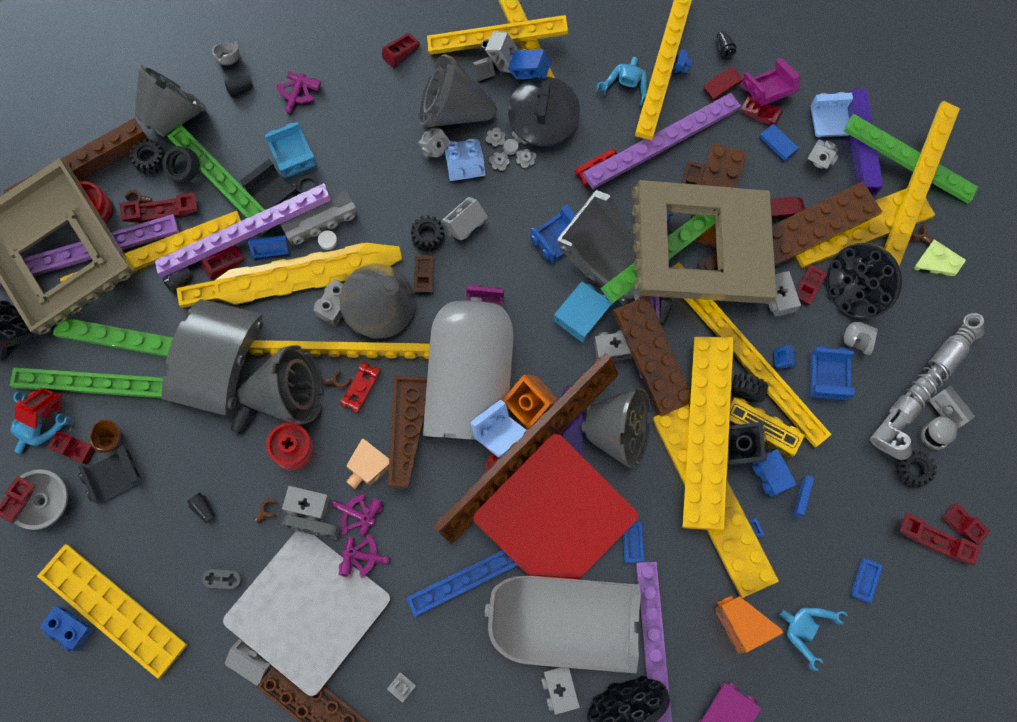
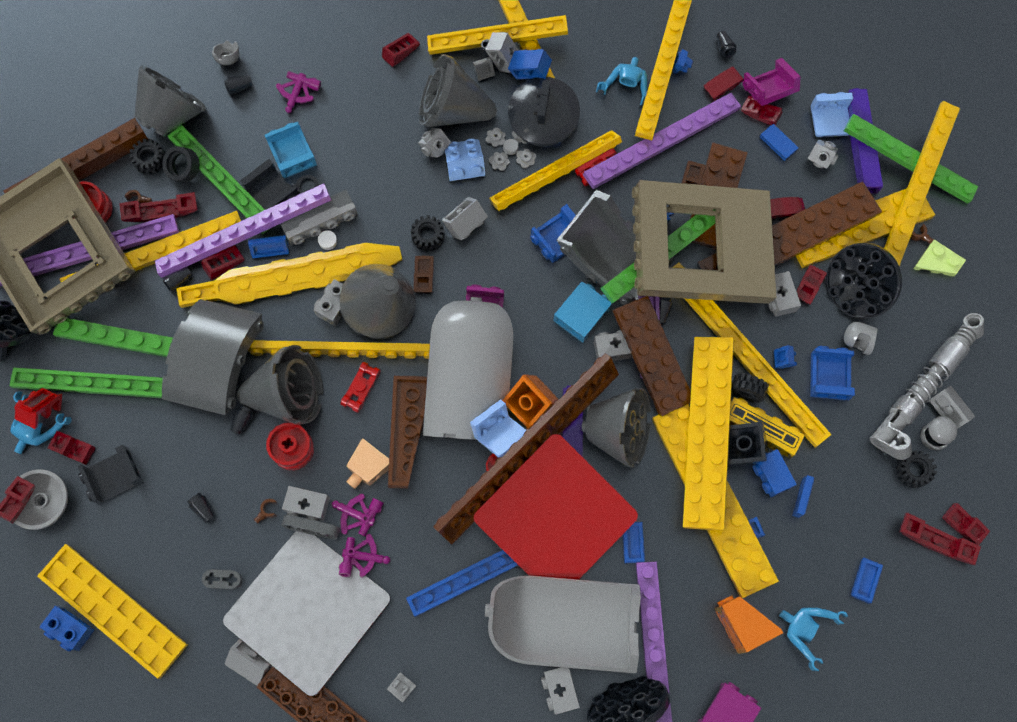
(105, 436): reddish brown hair -> none
(333, 381): reddish brown piece -> none
(555, 170): none -> yellow plate

